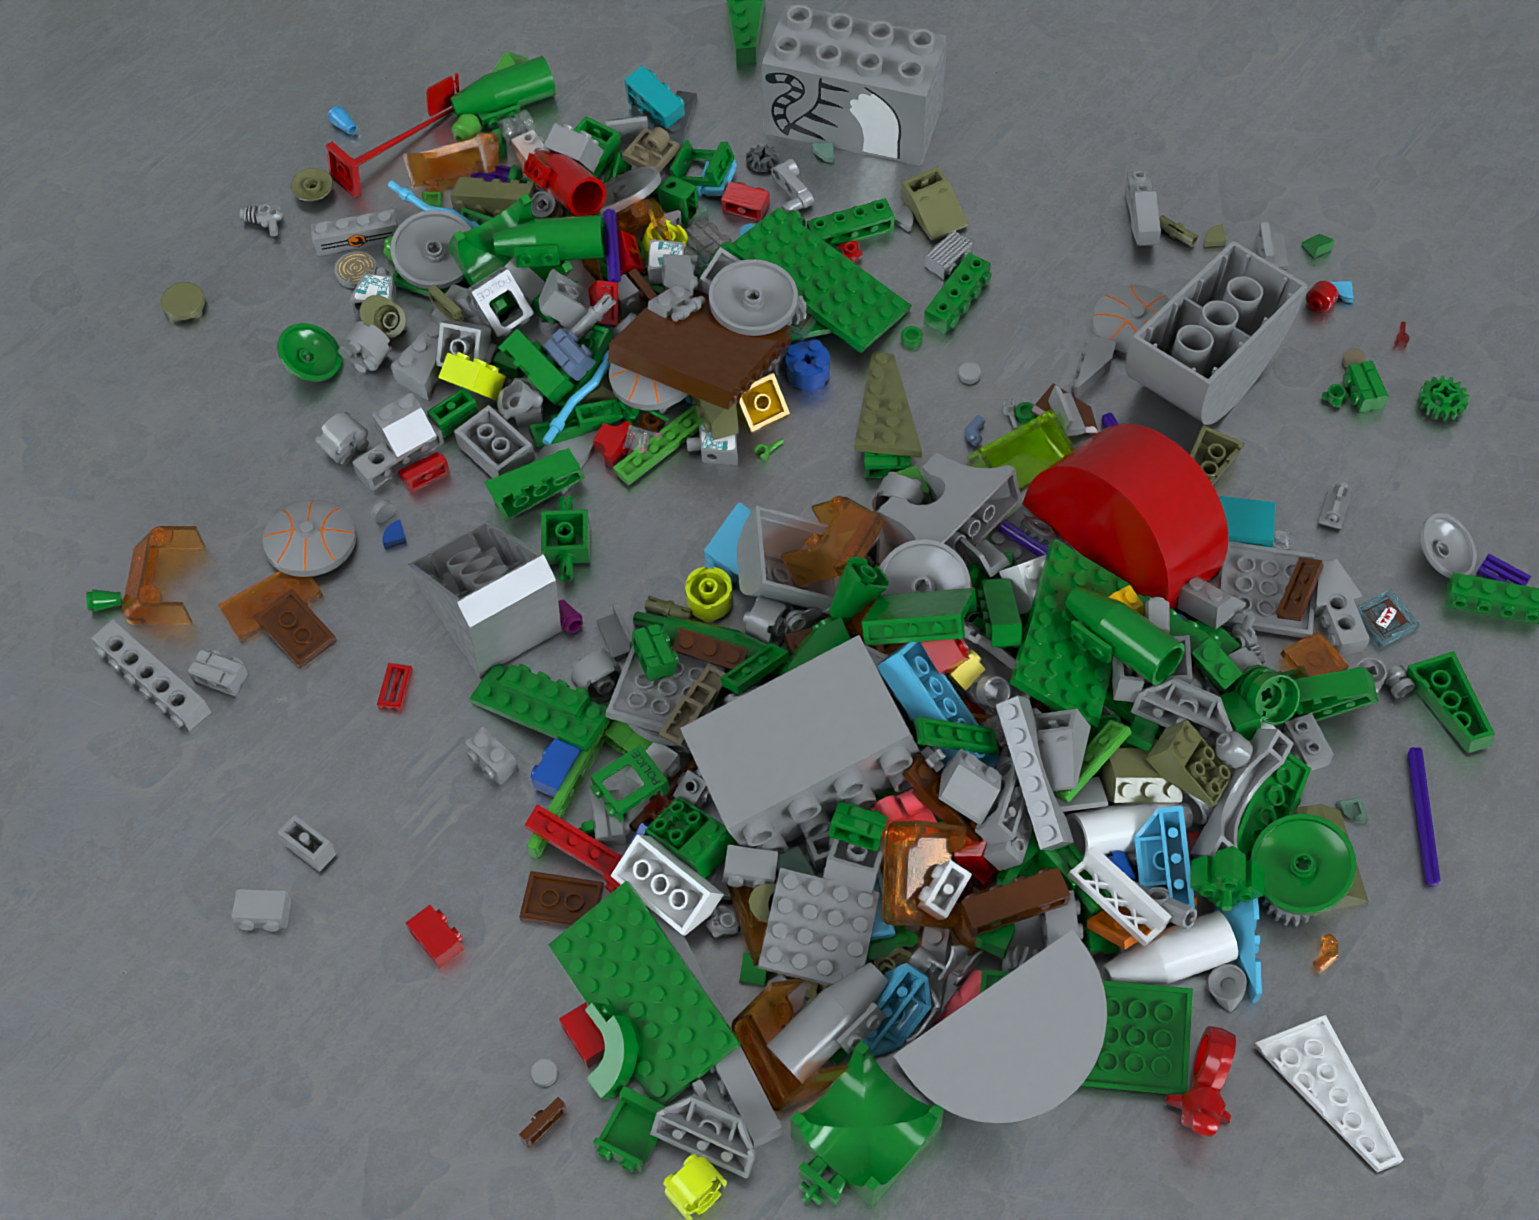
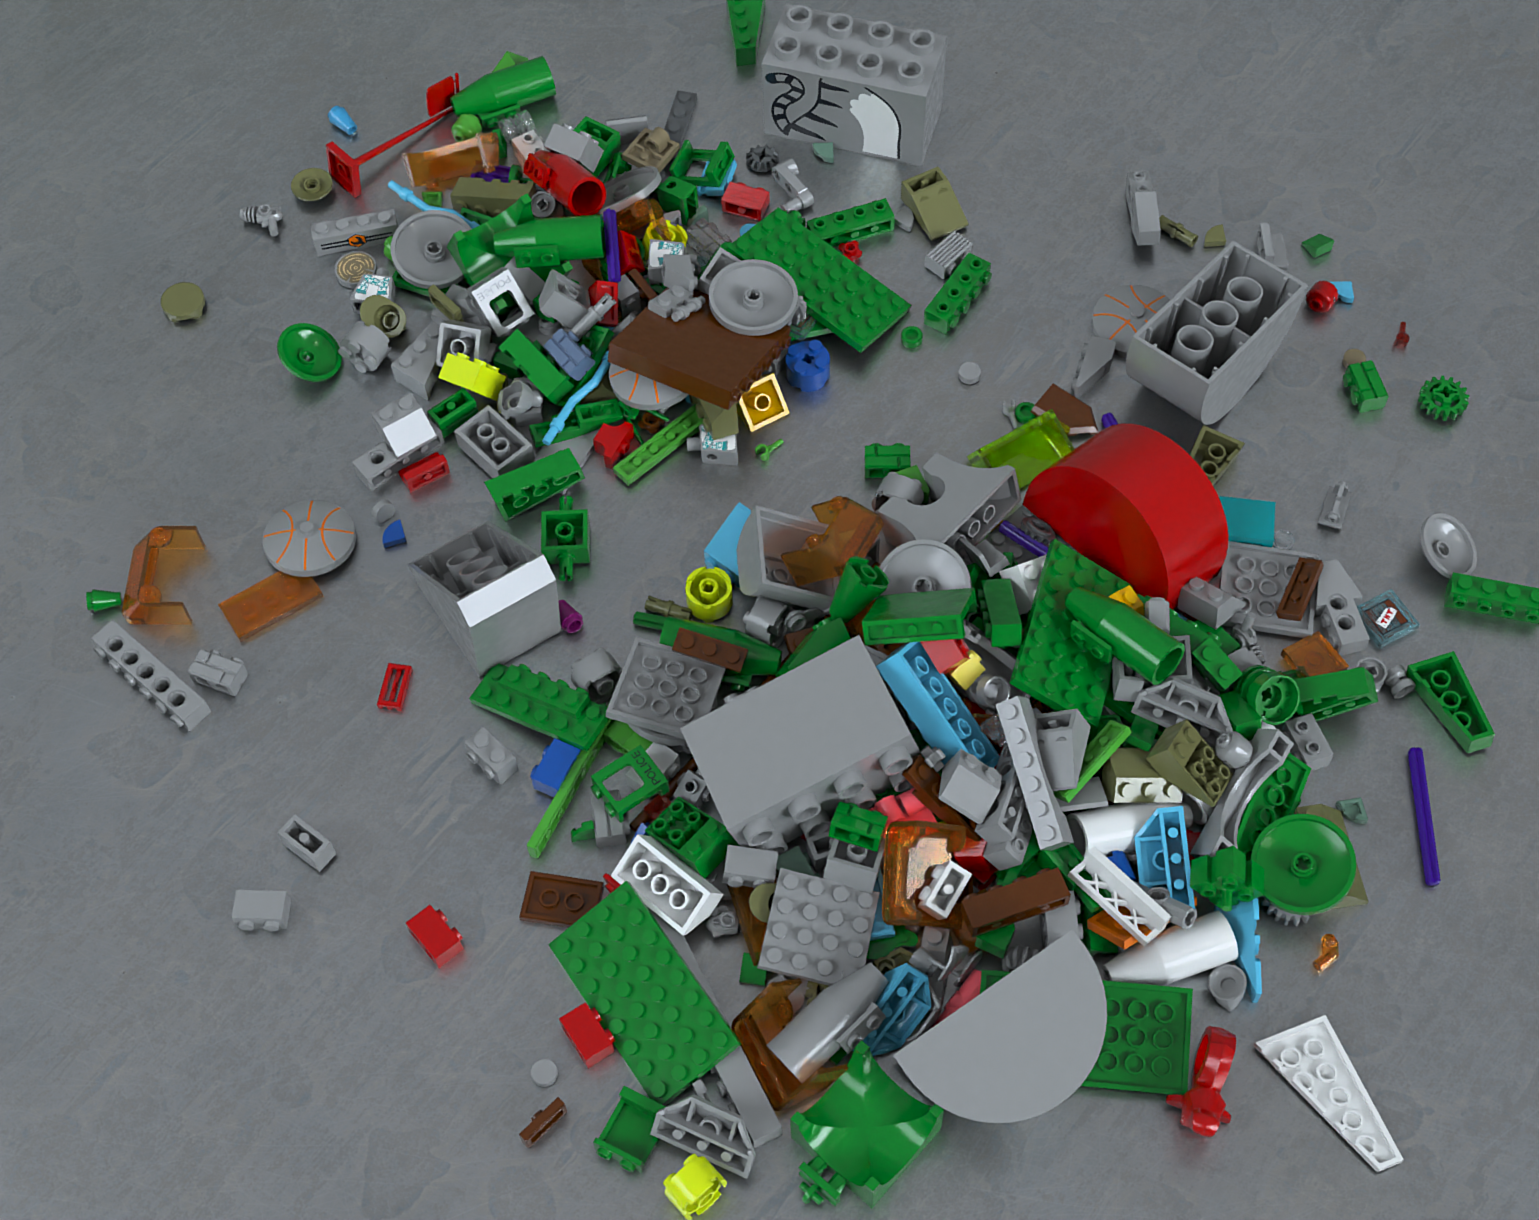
(295, 628): reddish brown tile -> none
(342, 438): light grey brick -> none
(572, 841): red plate -> none
(616, 634): light grey panel -> none
(619, 1052): arch -> none
(638, 438): clear panel -> none
(653, 96): teal wedge -> none
(654, 652): green brick -> none
(693, 704): dark tan slope -> none
(754, 668): green plate -> none
(885, 414): olive wing -> none
(956, 736): green tile -> none
(972, 430): sand blue arm -> none
(1066, 411): light grey panel -> none
(1337, 390): green plate -> none
(1504, 570): dark purple tile -> none

